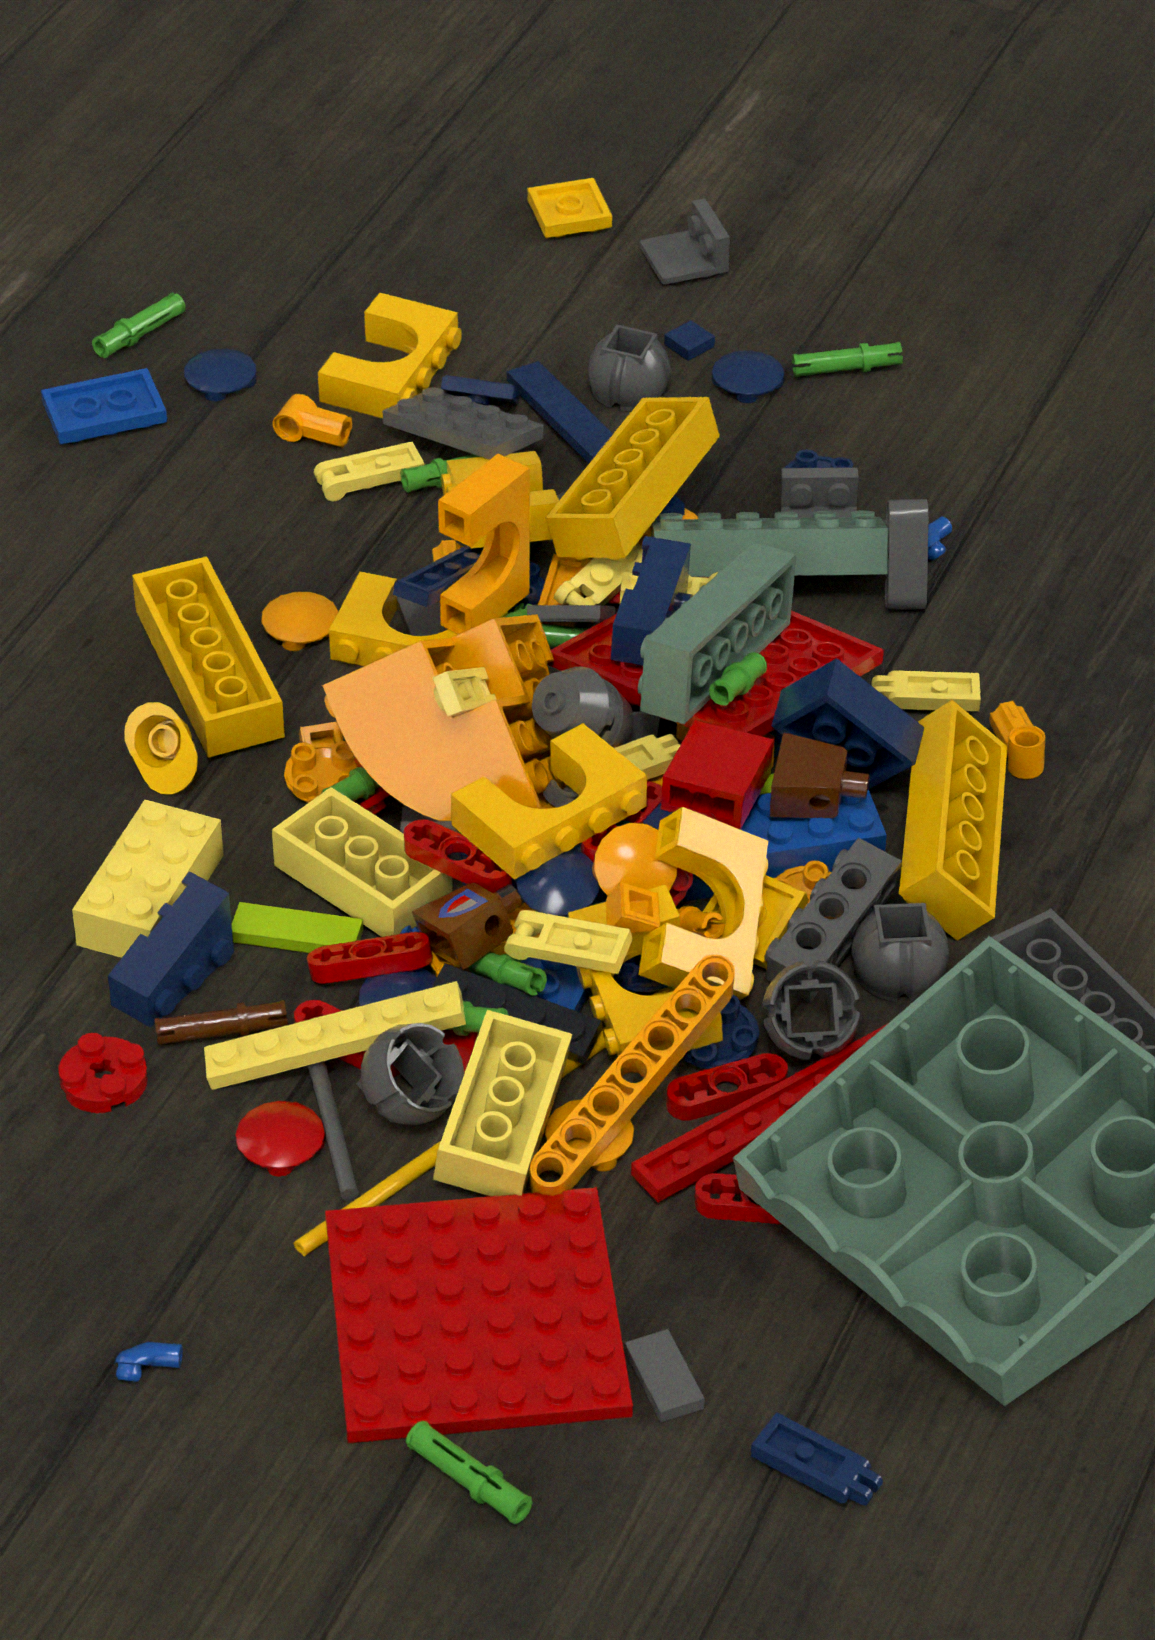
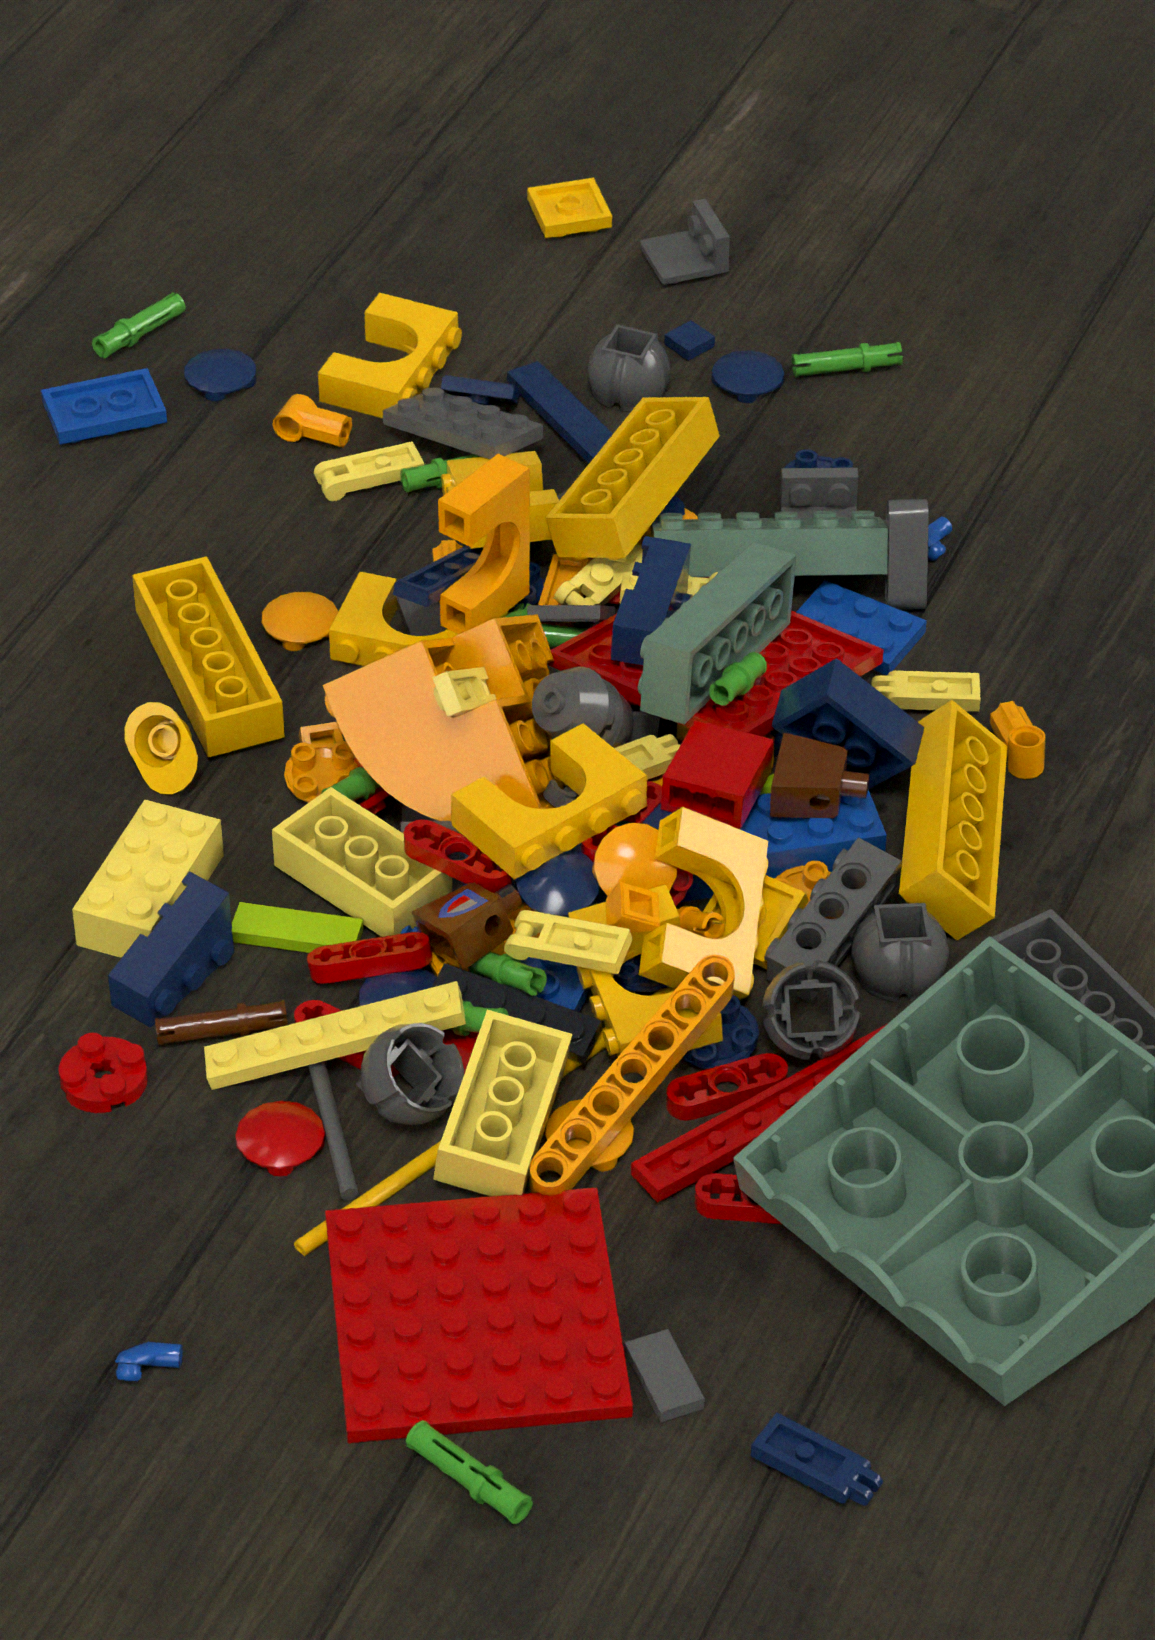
(866, 620): none -> blue plate

